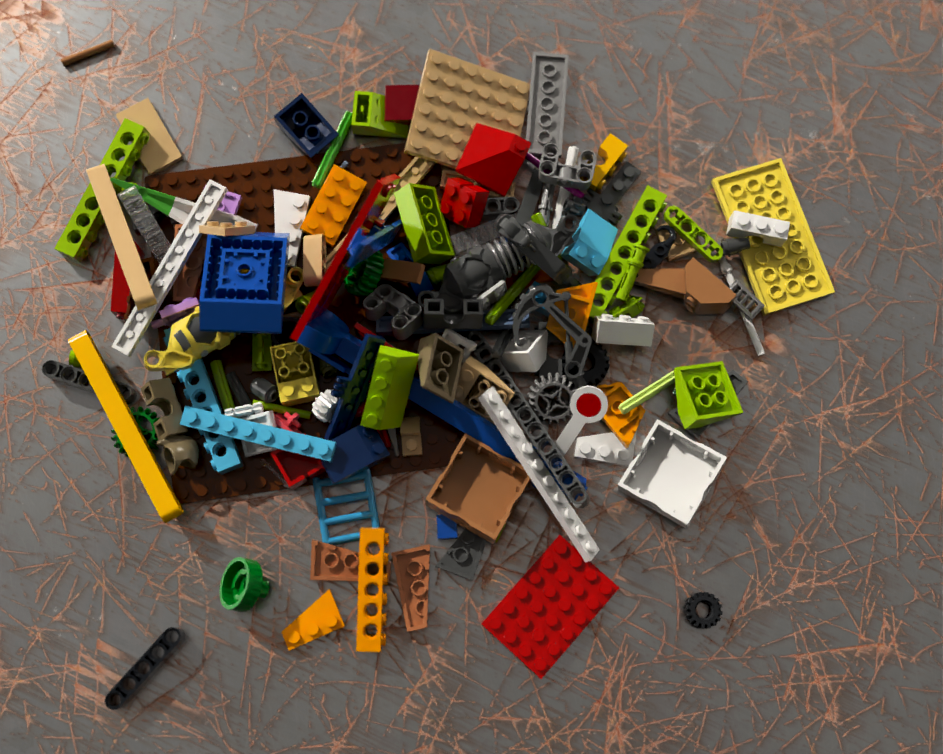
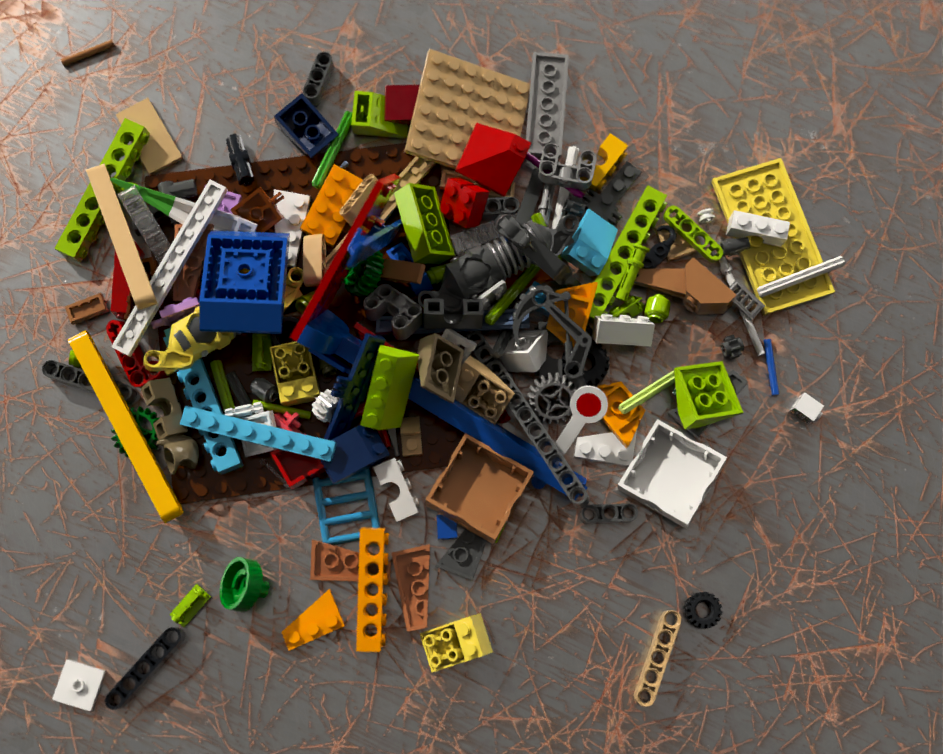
(79, 685): none -> white plate
(86, 308): none -> medium nougat plate
(134, 372): none -> red beam
(181, 189): none -> dark grey piece
(190, 606): none -> lime hinge
(226, 228): tan plate -> none
(240, 160): none -> black piece
(260, 209): none -> dark orange plate
(318, 71): none -> dark grey beam
(357, 199): none -> tan beam
(405, 504): none -> white arch
(456, 642): none -> light yellow slope
(539, 474): white plate -> none
(550, 606): red plate -> none
(617, 509): none -> dark grey beam
(650, 665): none -> tan beam
(657, 308): none -> lime head
(706, 215): none -> white bush
(732, 346): none -> dark grey gear
(771, 367): none -> blue bar
(801, 276): none -> white axle
(807, 409): none -> white brick

